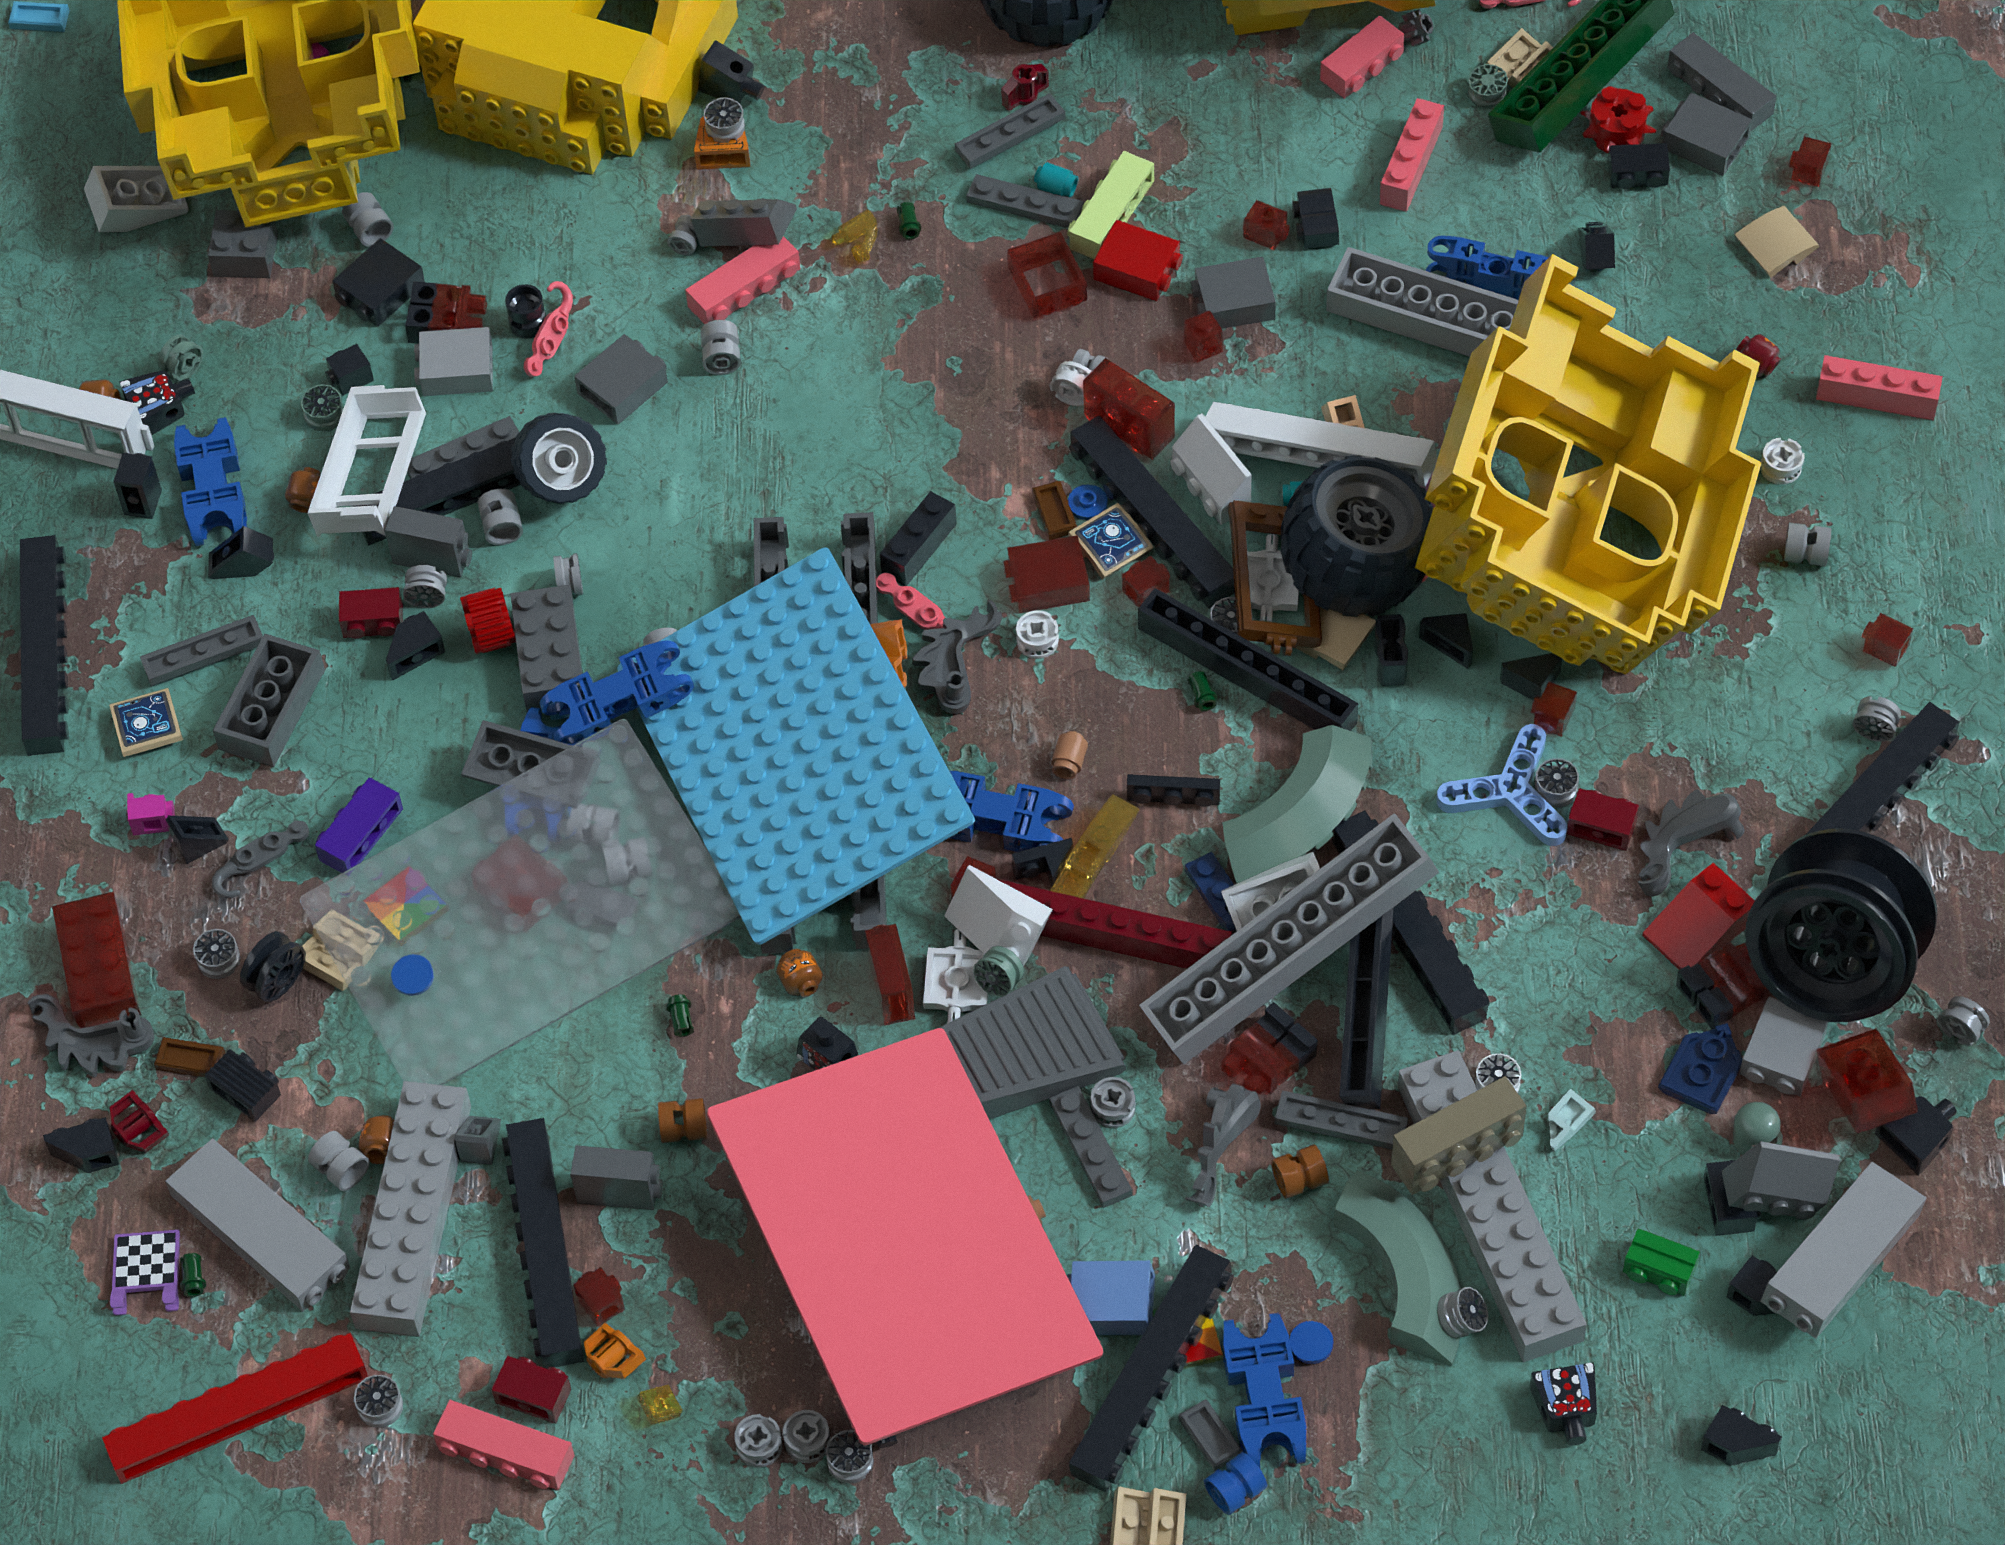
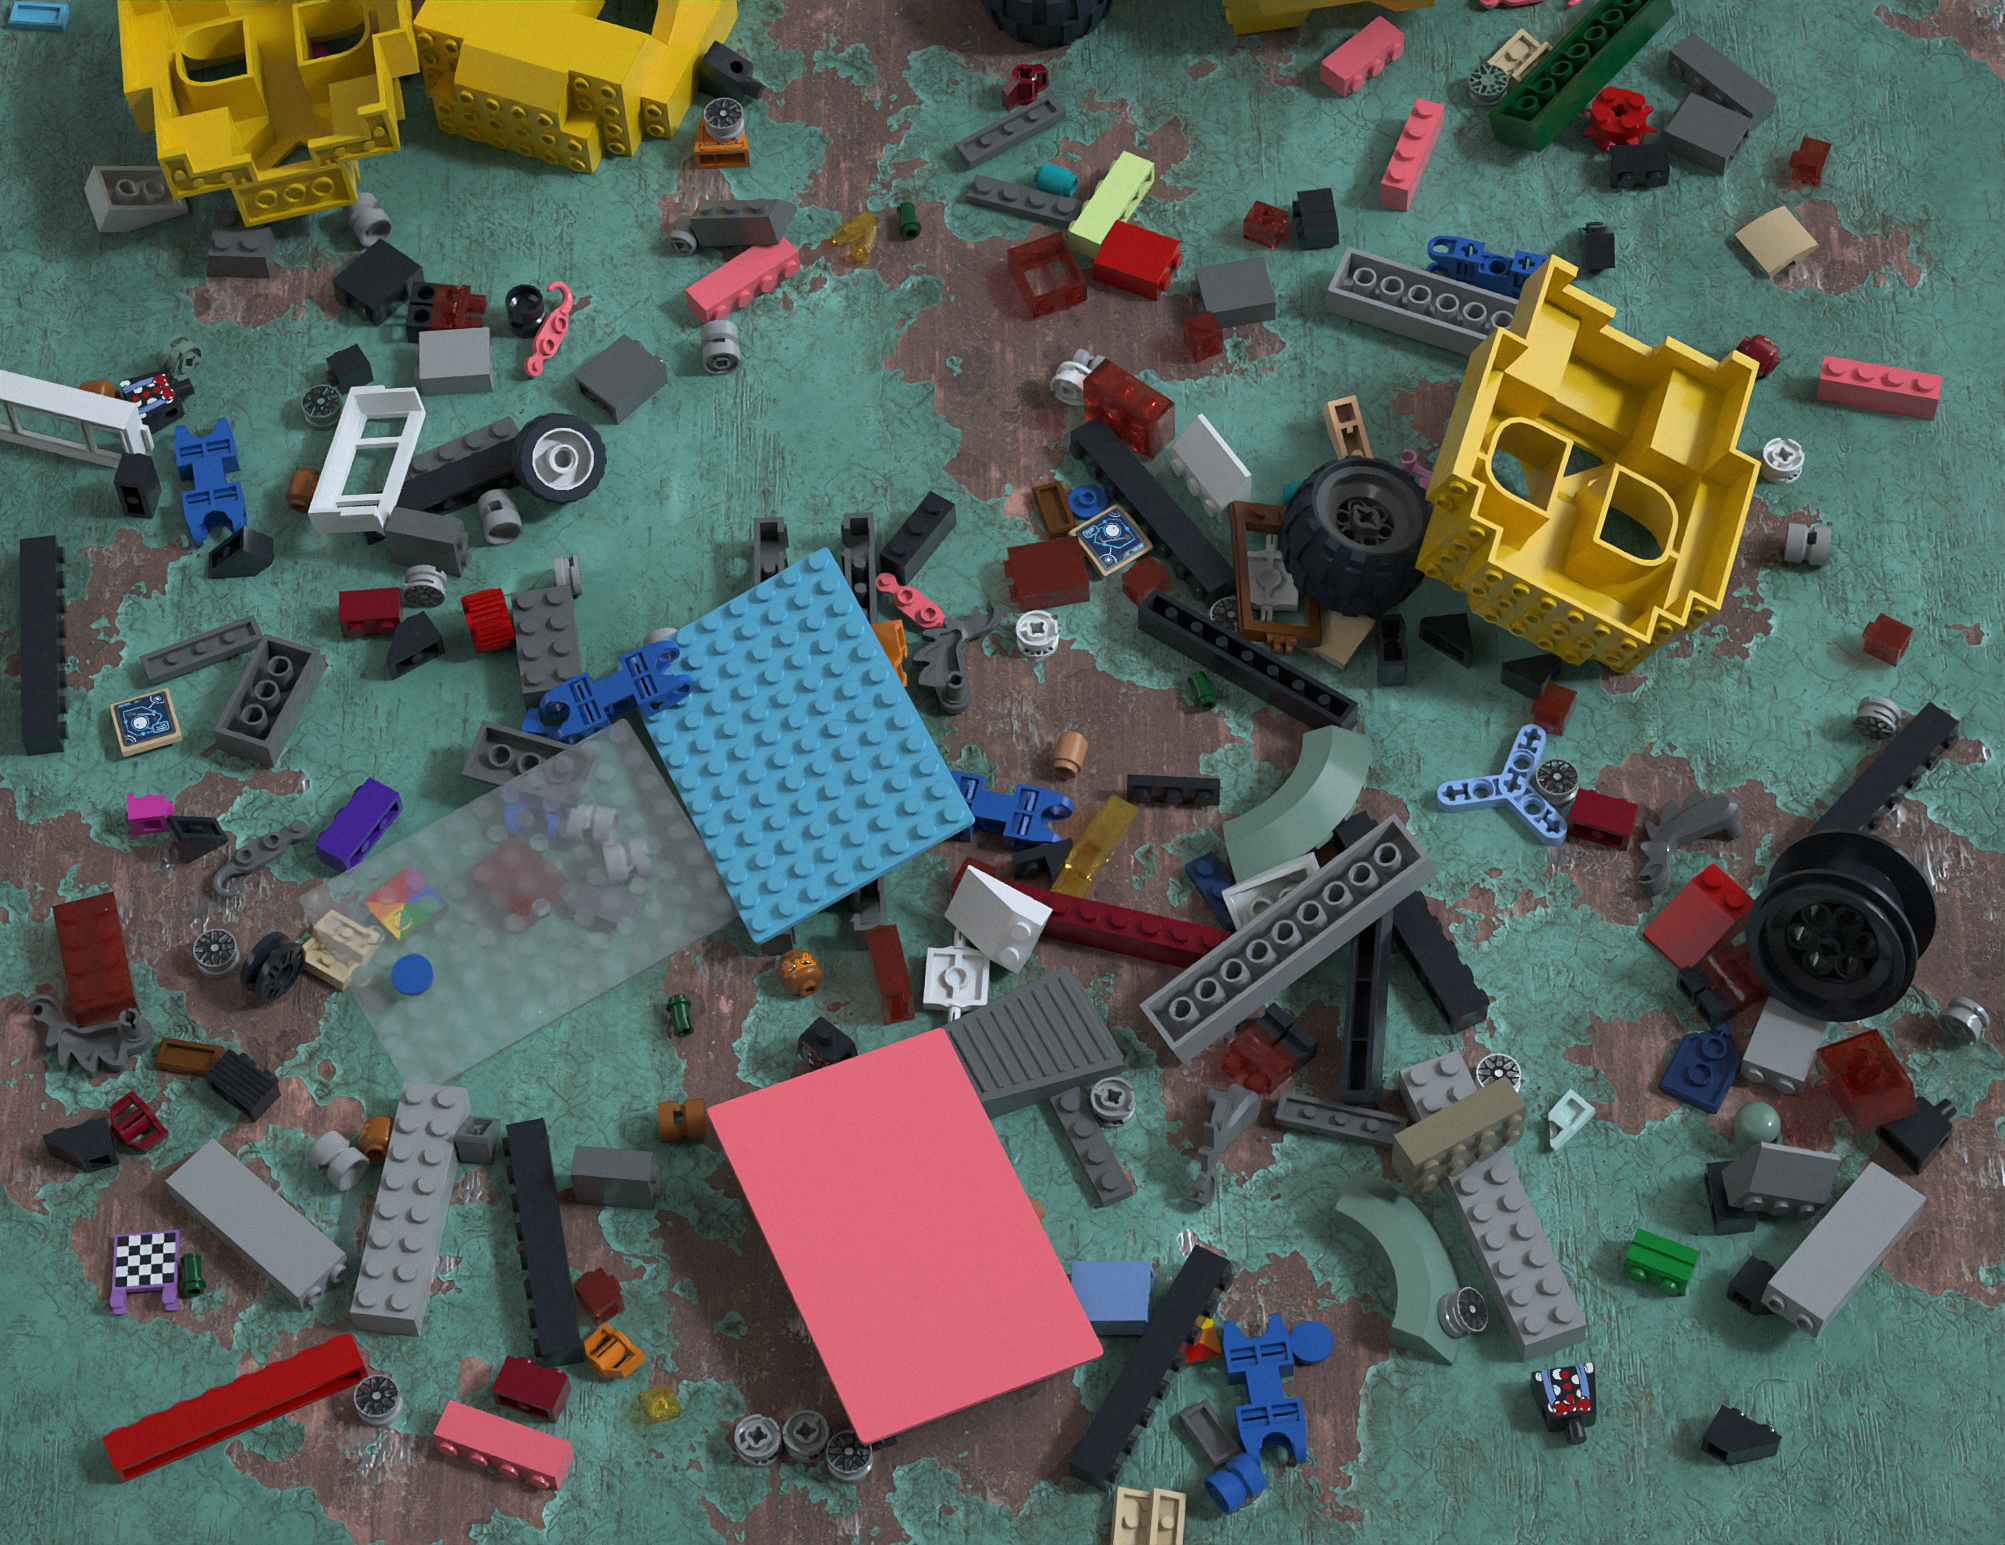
(1000, 969): sand green wheel -> none
(1297, 1172): dark orange wheel -> none
(1317, 441): white brick -> none
(1416, 27): dark grey gear -> none

